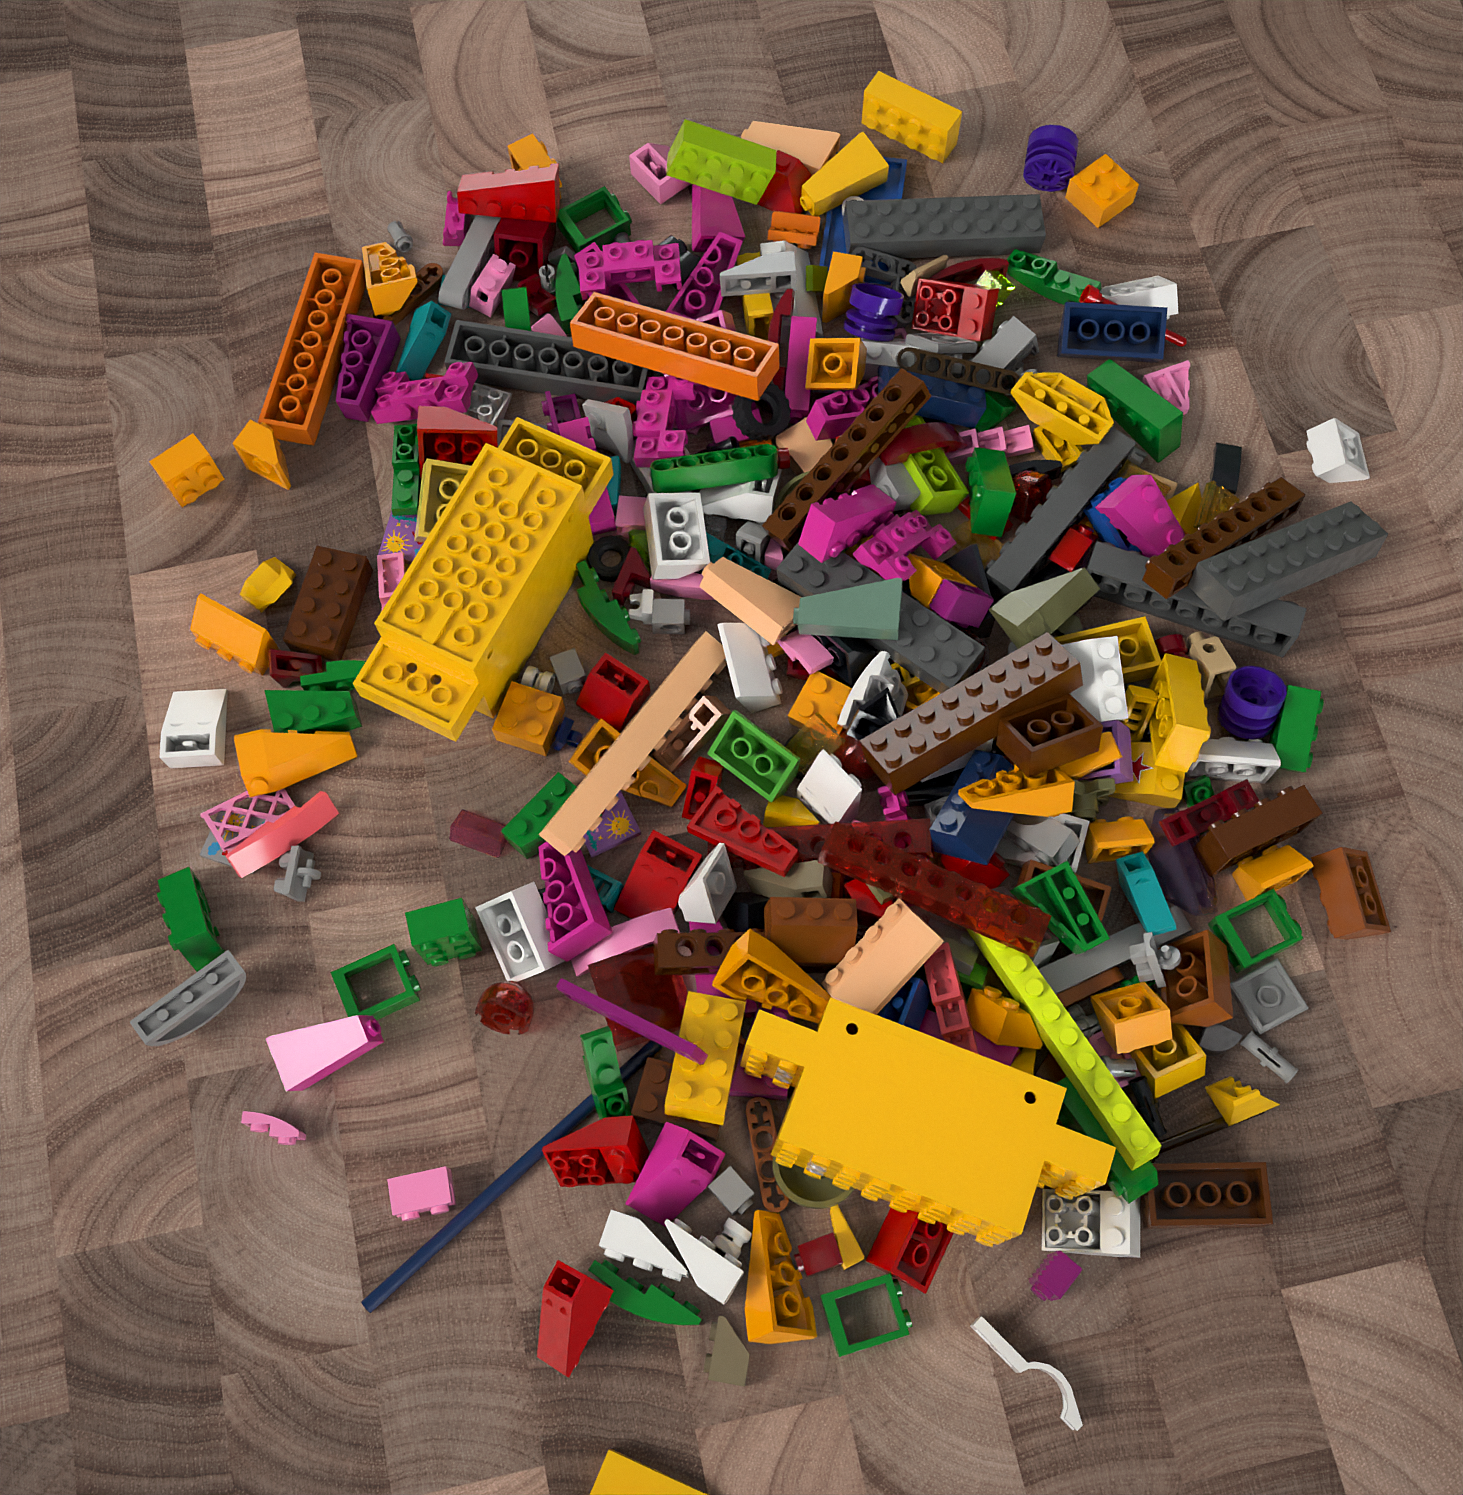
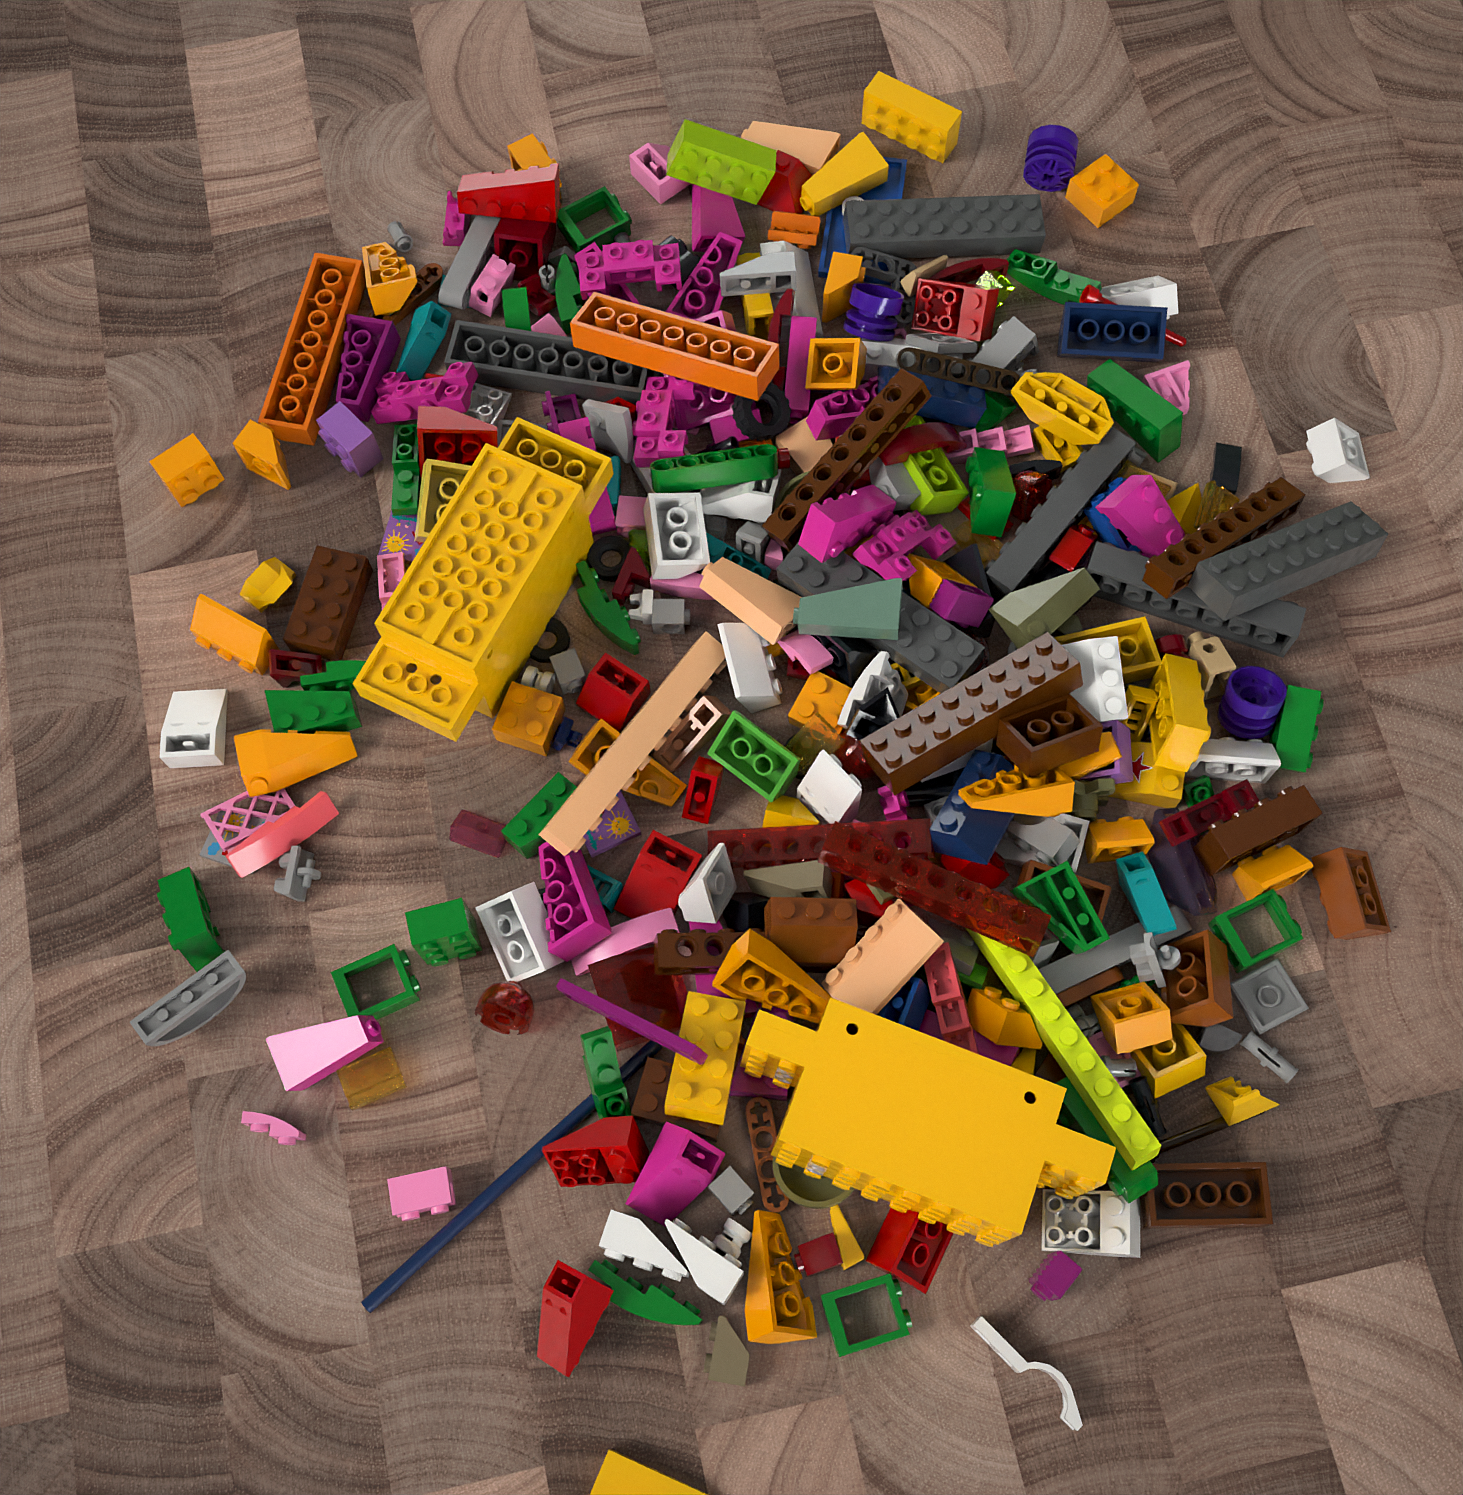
(349, 439): none -> medium lavender brick
(371, 1078): none -> clear yellow plate
(562, 642): none -> black tyre
(743, 834): red wing -> none
(816, 278): lime tile -> none

